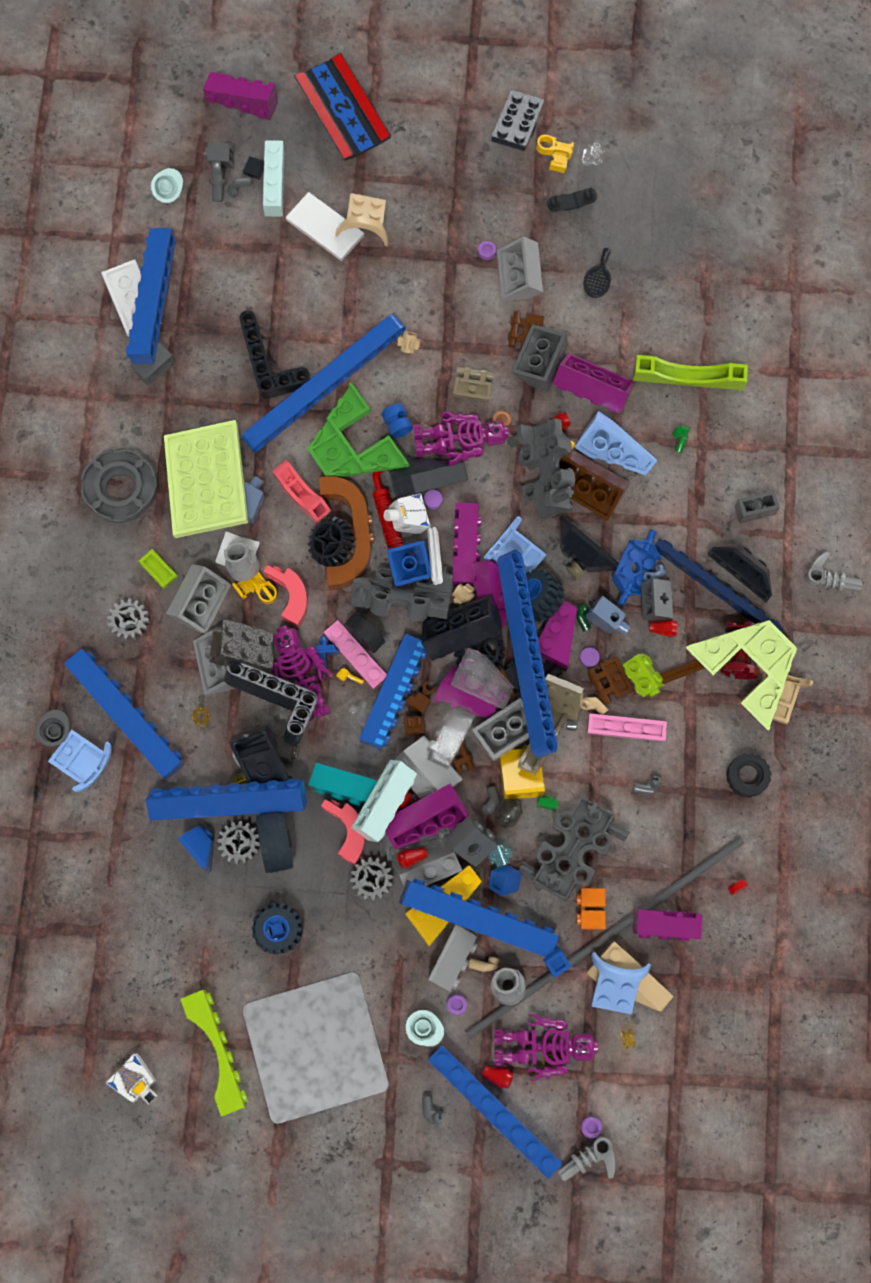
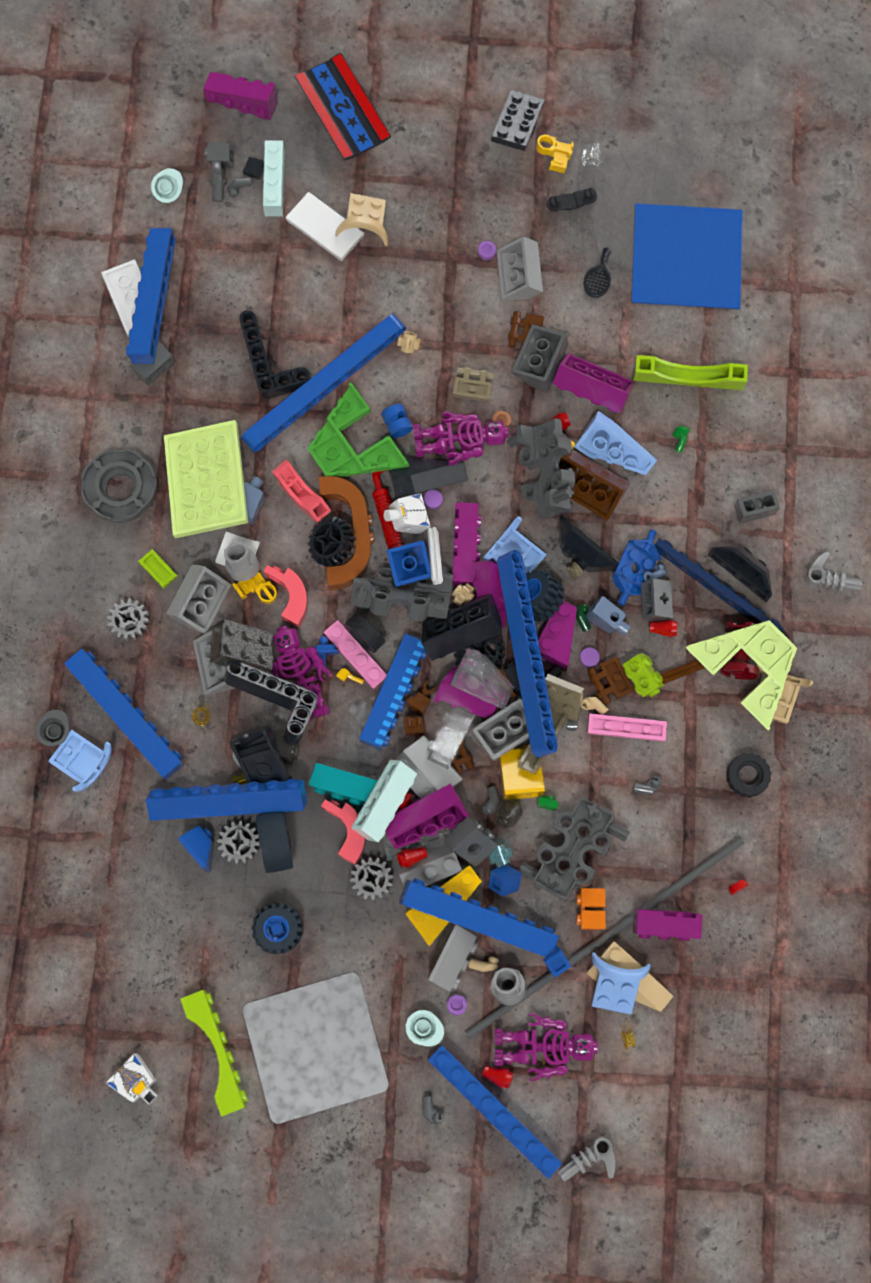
(591, 1127): medium lavender tile -> none
(687, 256): none -> blue piece

